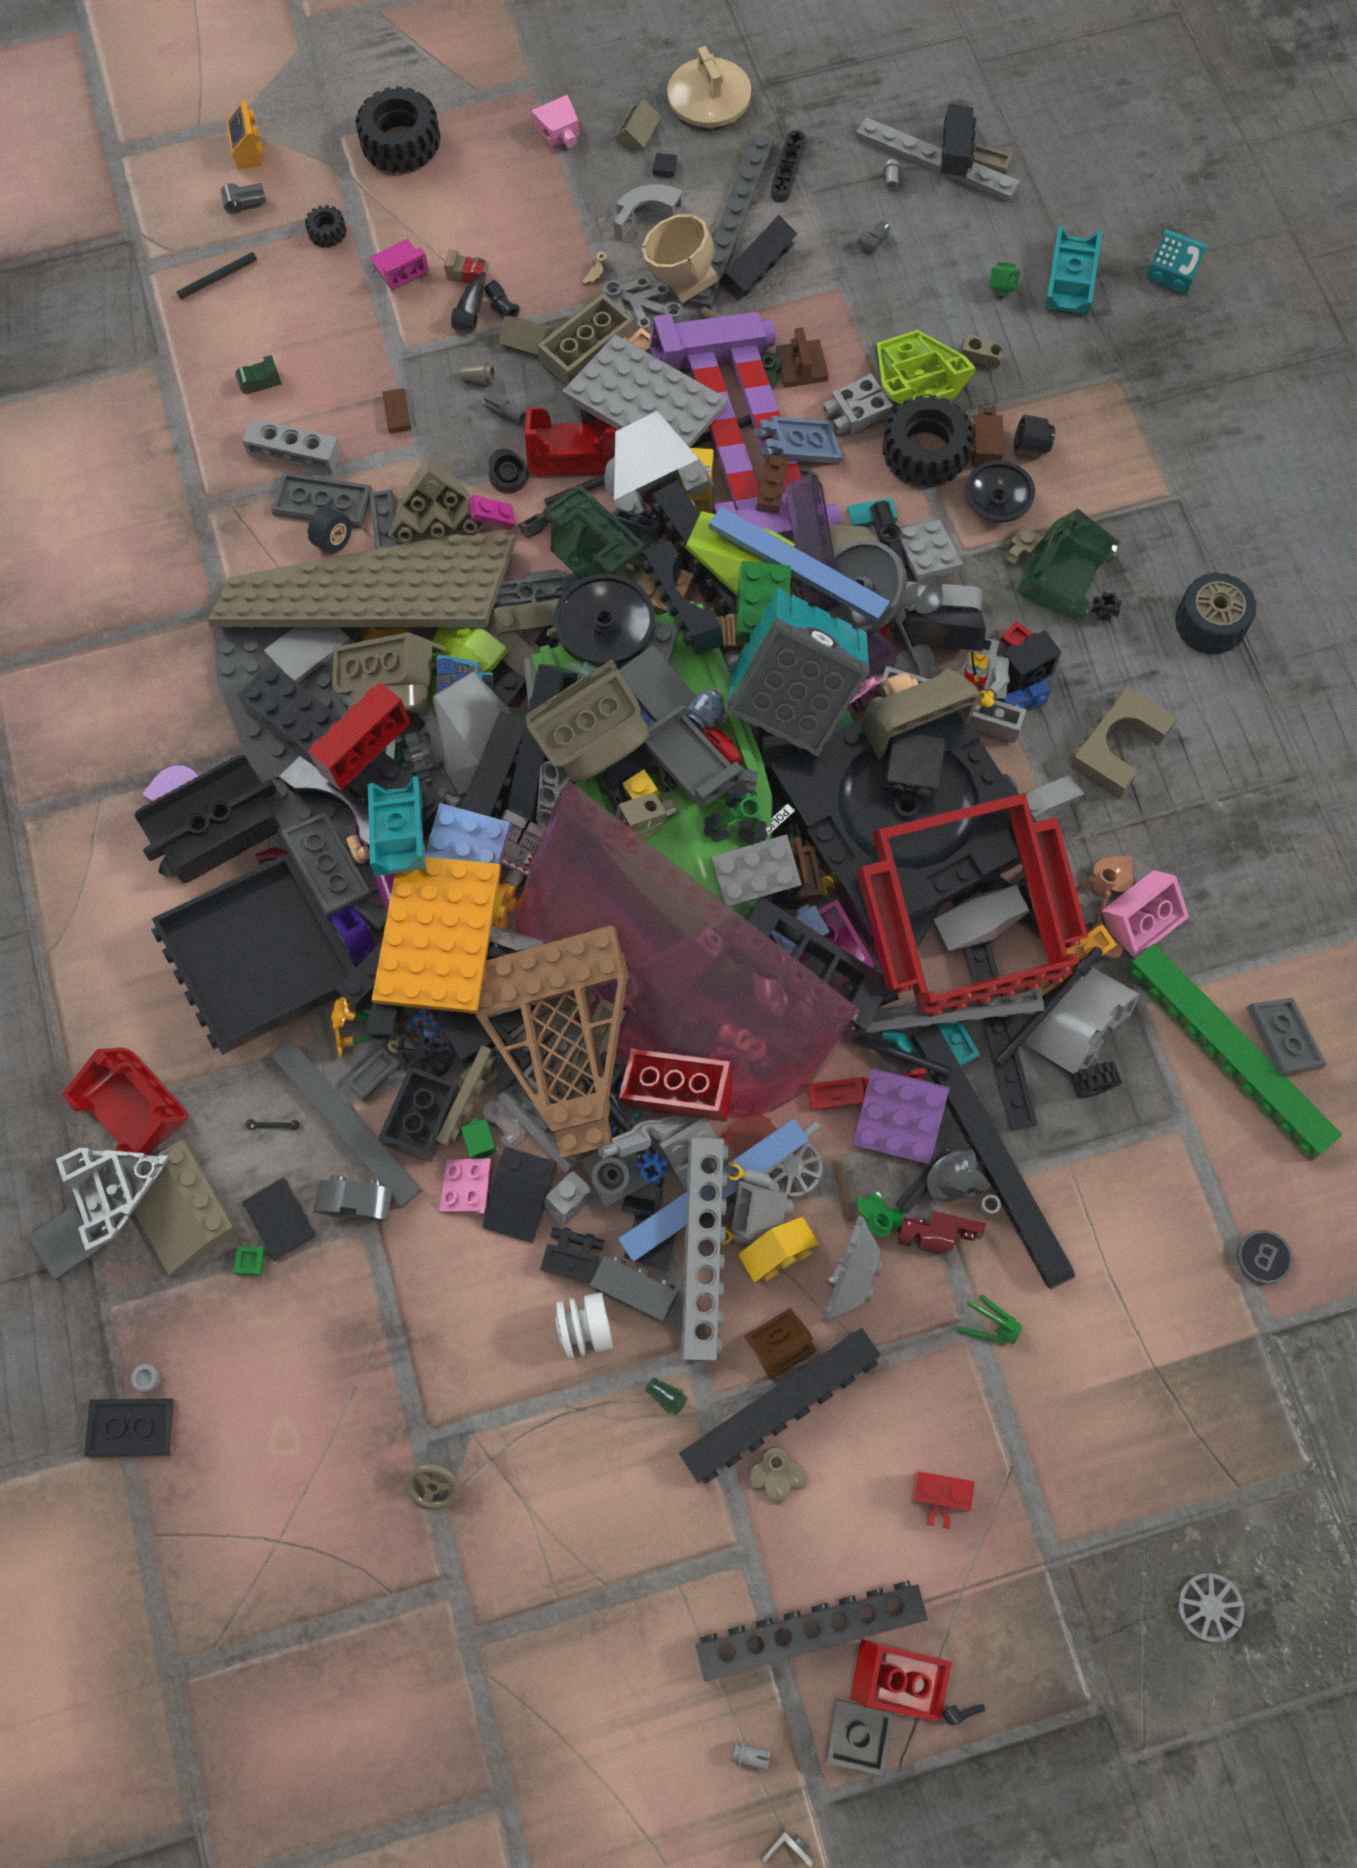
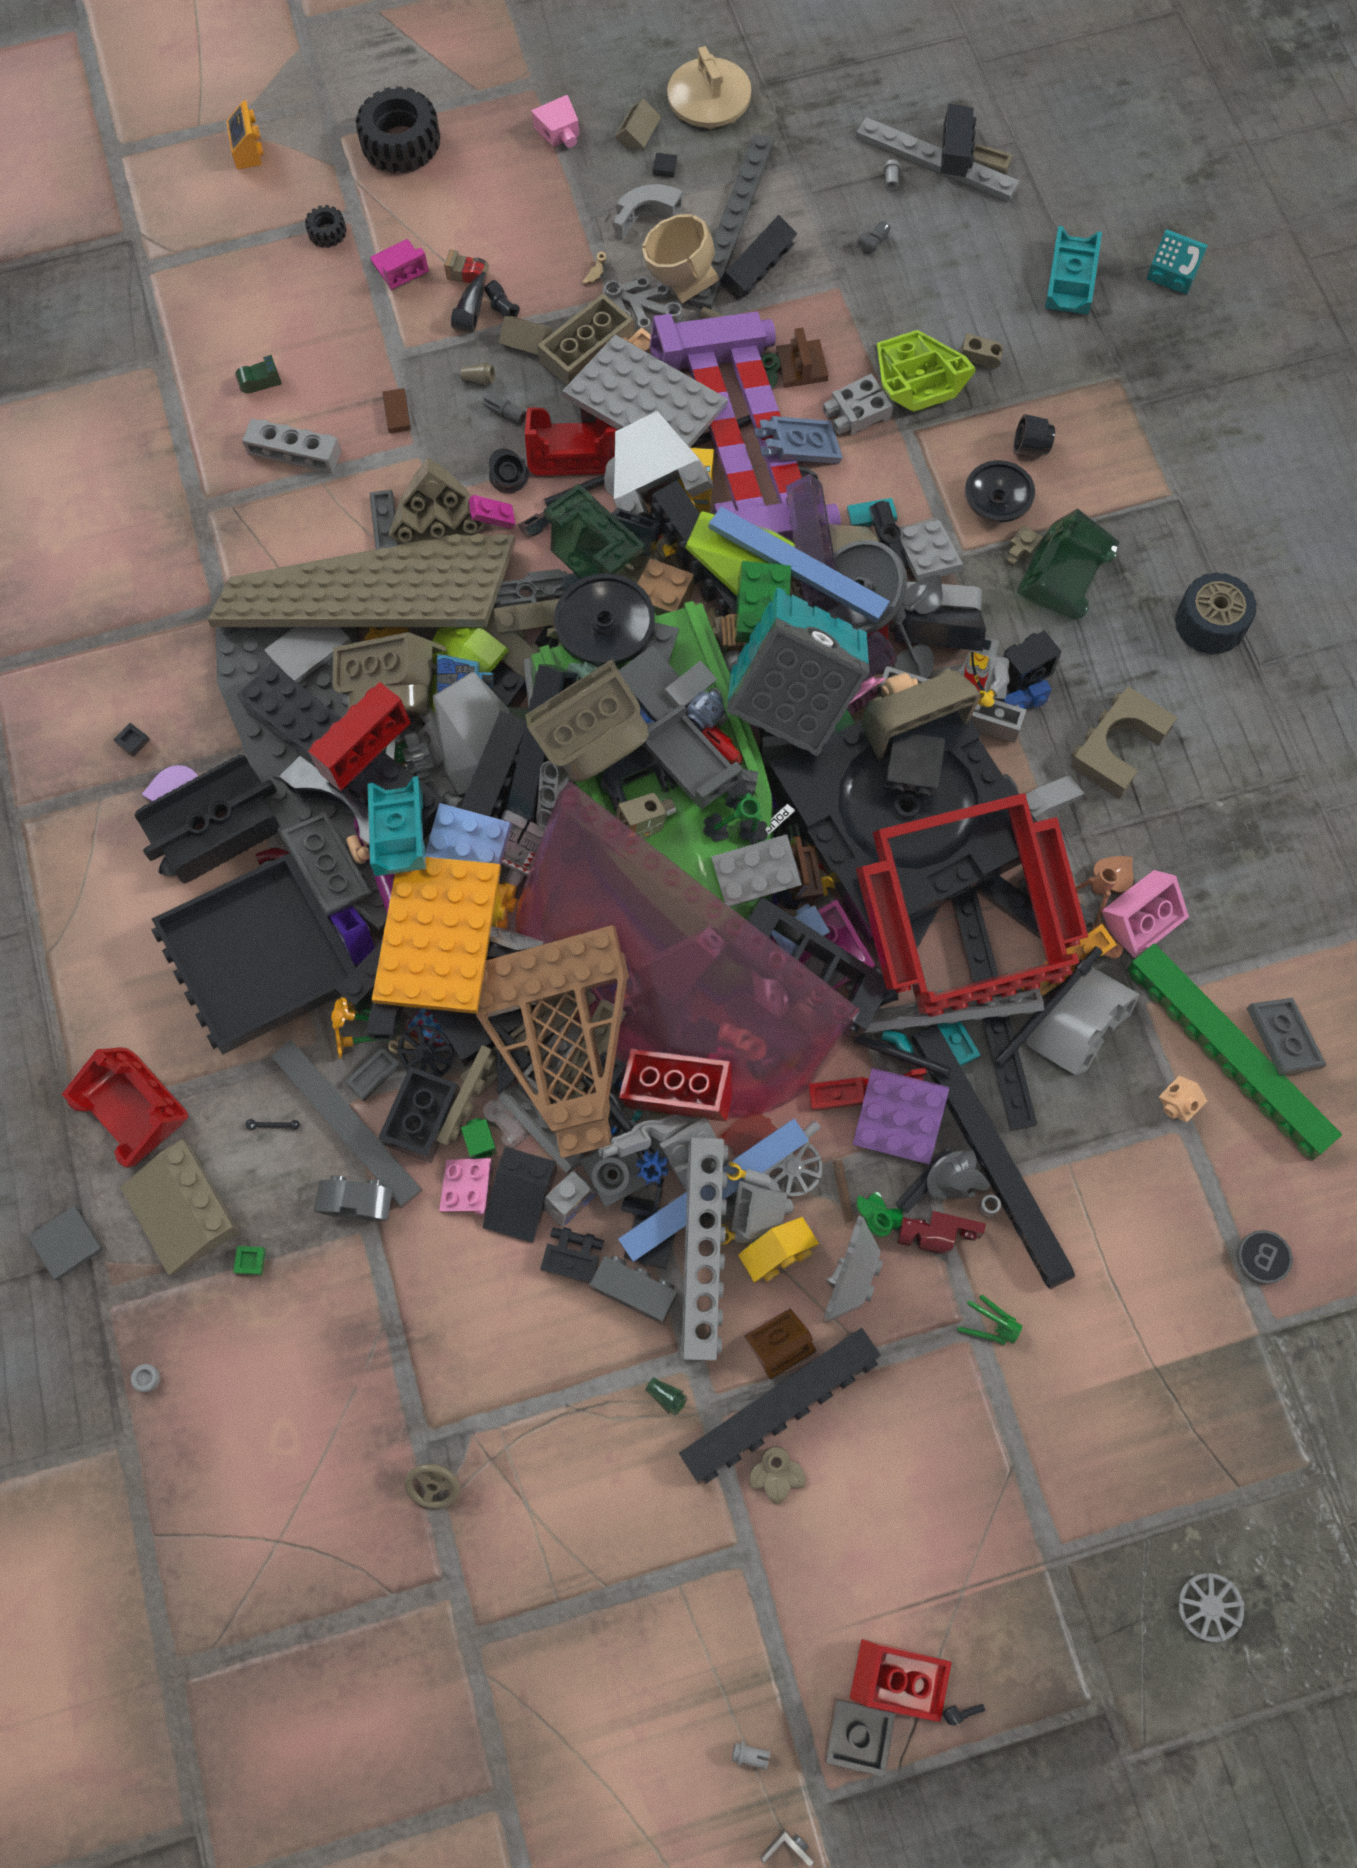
(107, 1188): light grey wedge -> none
(129, 1427): black tile -> none
(131, 739): none -> black plate
(216, 275): black bar -> none
(237, 197): dark grey piece -> none
(278, 1219): black piece -> none
(303, 495): dark grey tile -> none
(329, 529): black wheel -> none
(584, 1325): white wheel -> none
(641, 785): yellow brick -> none
(689, 685): none -> light grey tile
(698, 625): black arch -> none
(772, 483): reddish brown plate -> none
(788, 166): black beam -> none
(911, 1612): black brick -> none
(933, 417): black tyre -> none
(943, 1493): red brick -> none
(981, 918): light grey piece -> none
(987, 436): reddish brown brick -> none
(1004, 278): green head -> none
(1015, 634): red plate -> none
(1095, 1079): black tyre -> none
(1106, 606): black gear -> none
(1182, 1099): none -> light nougat brick

